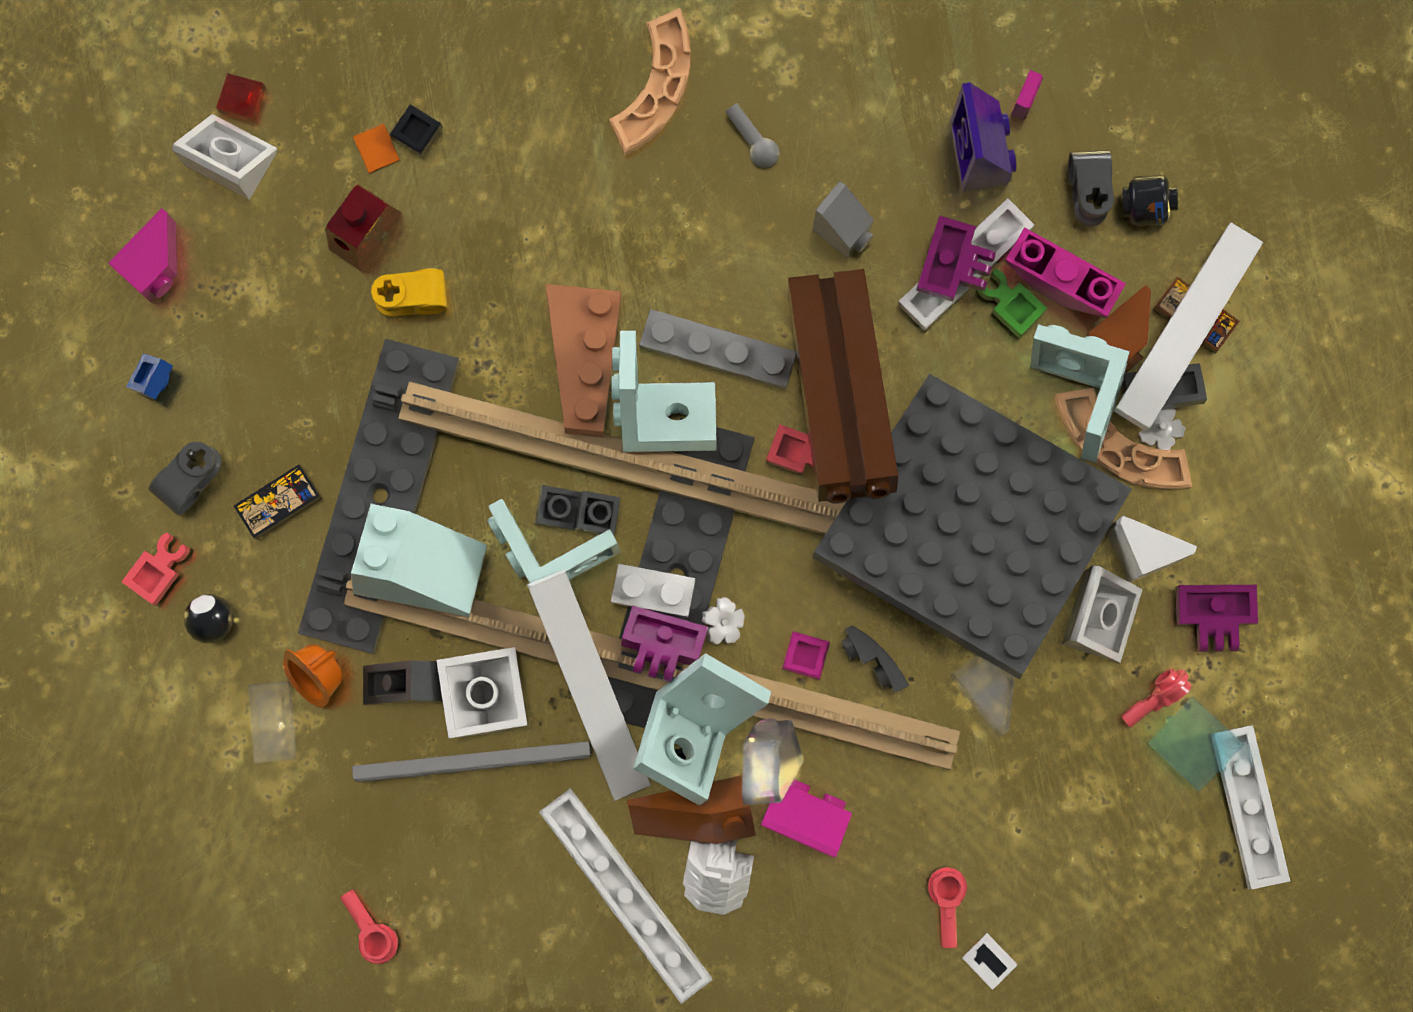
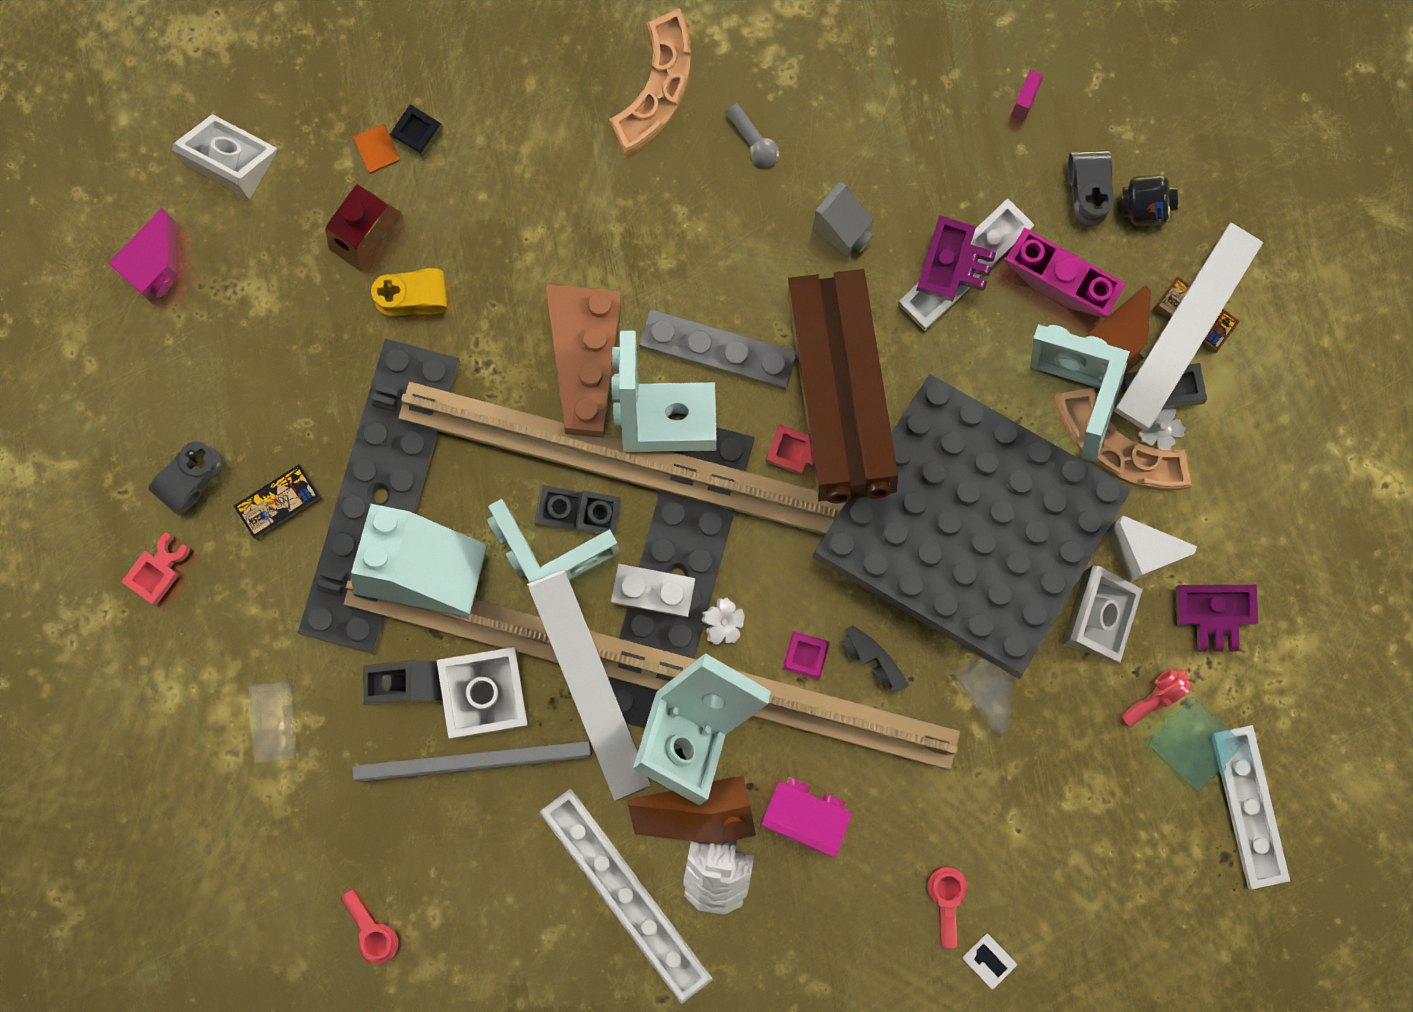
(150, 376): blue plate -> none
(208, 618): black piece -> none
(241, 97): clear red plate -> none
(313, 673): orange piece -> none
(662, 641): magenta hinge -> none
(770, 761): clear slope -> none
(981, 140): dark purple slope -> none
(1016, 306): bright green plate -> none

